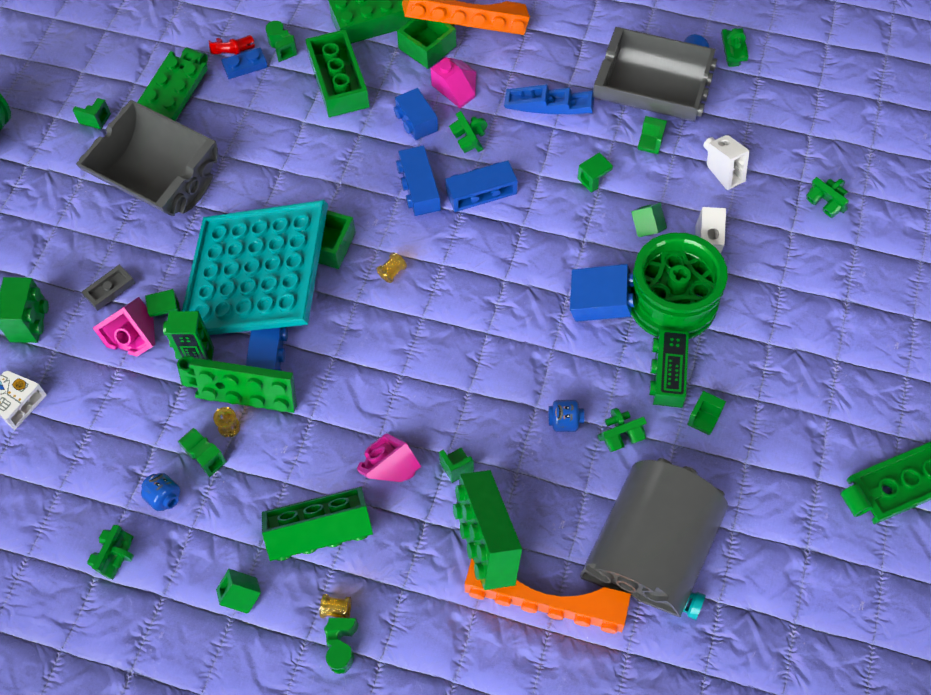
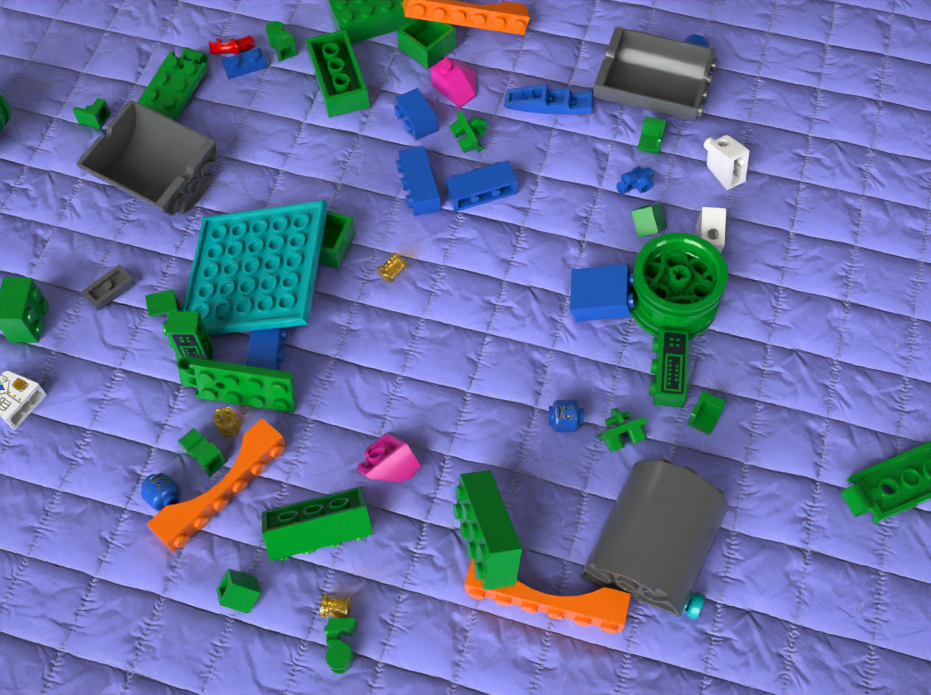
(113, 552): green hips -> none
(128, 329): dark pink slope -> none
(180, 521): none -> orange arch
(456, 463): green panel -> none
(591, 171): green panel -> none
(637, 178): none -> blue plate
(734, 46): green hips -> none
(831, 192): green hips -> none

